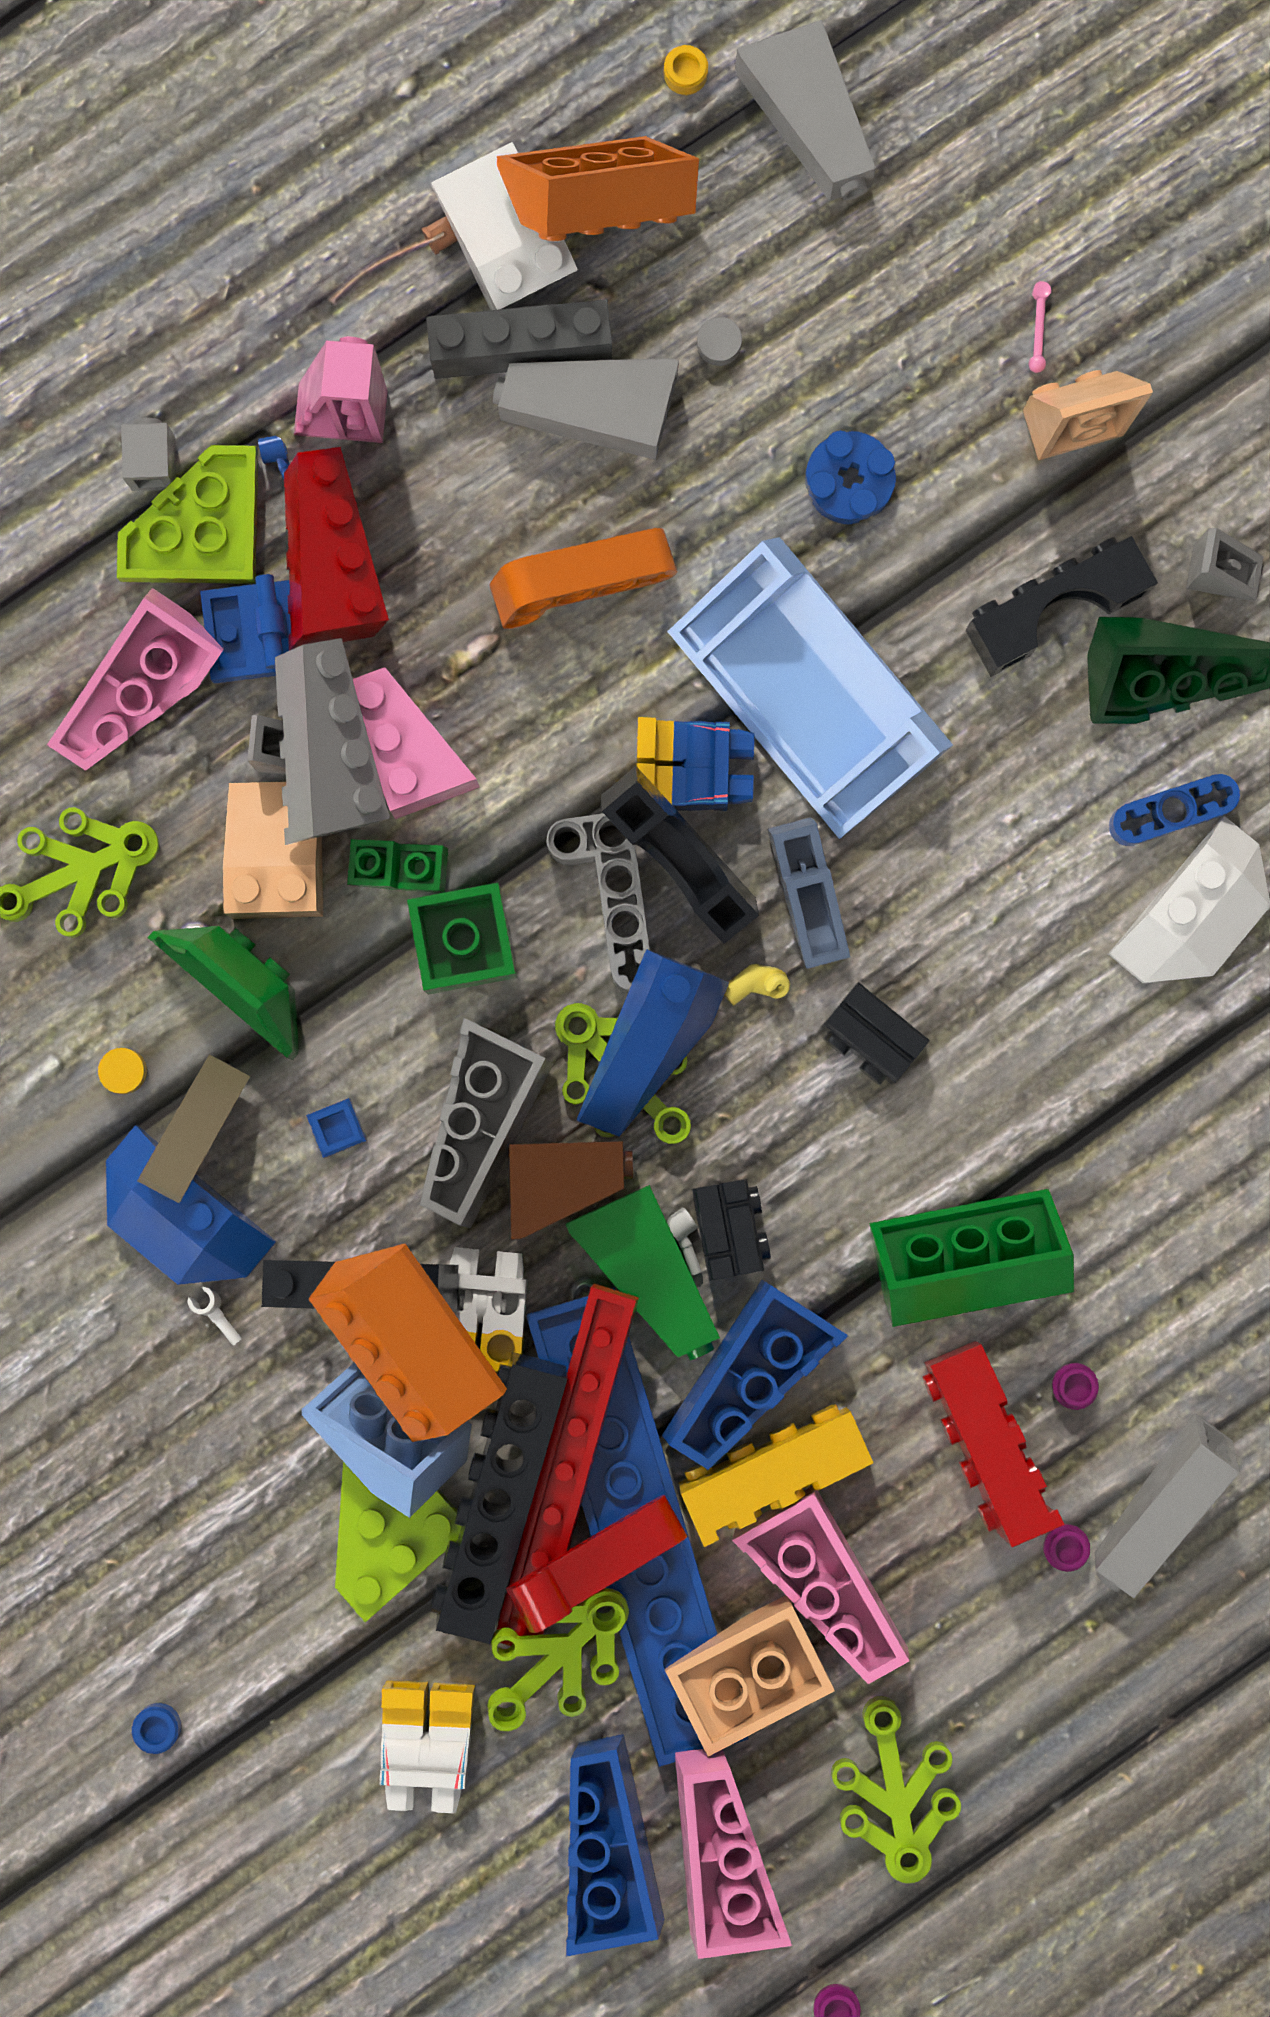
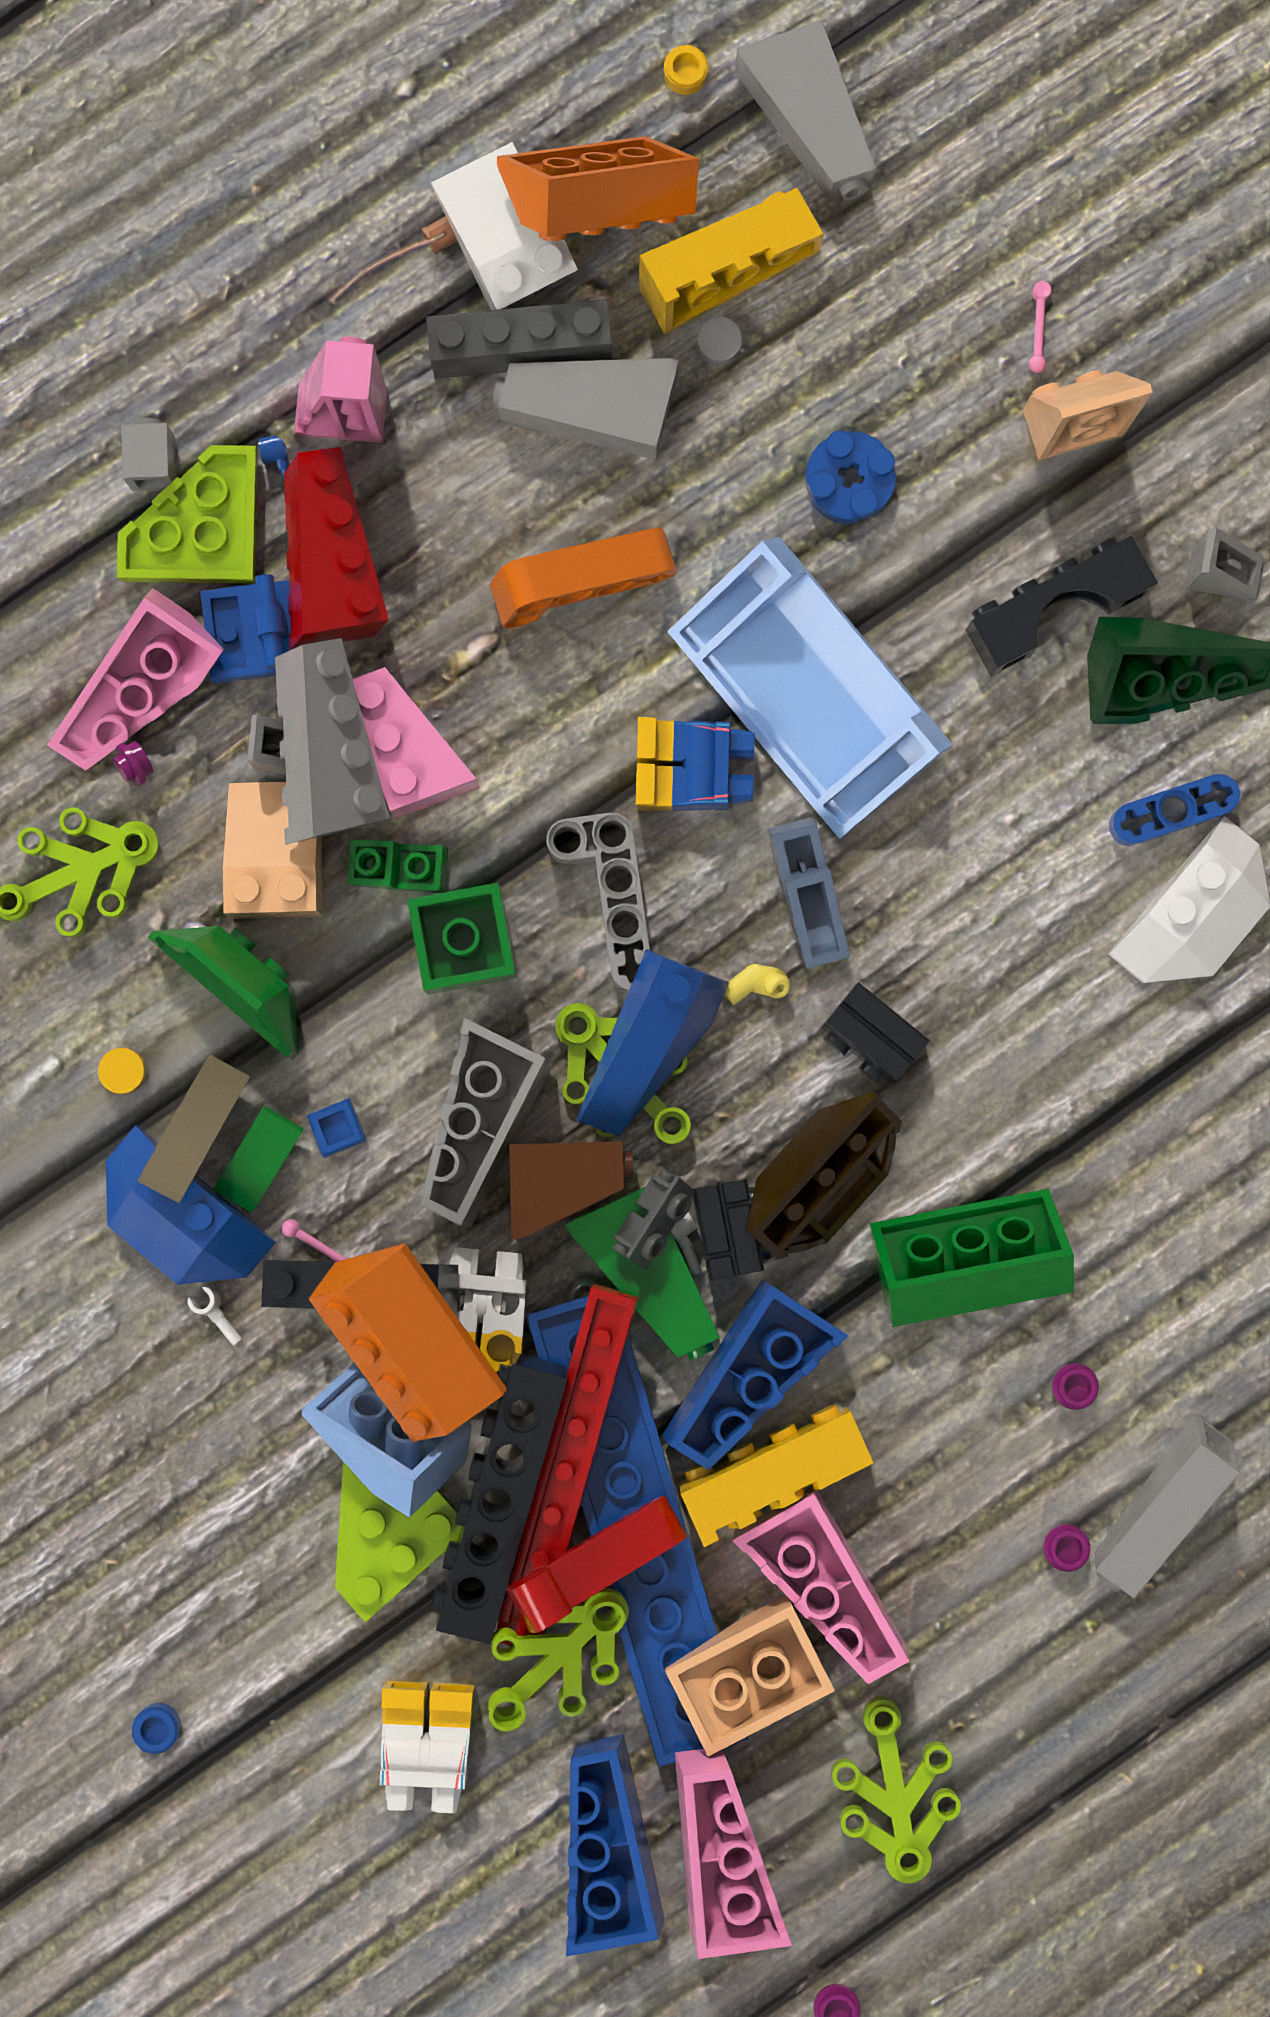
(132, 763): none -> magenta plate
(258, 1159): none -> green slope
(291, 1228): none -> bright pink hinge
(645, 1238): none -> dark grey hinge
(660, 830): black arch -> none
(727, 258): none -> yellow wedge
(823, 1175): none -> dark brown wedge
(990, 1444): red wedge -> none

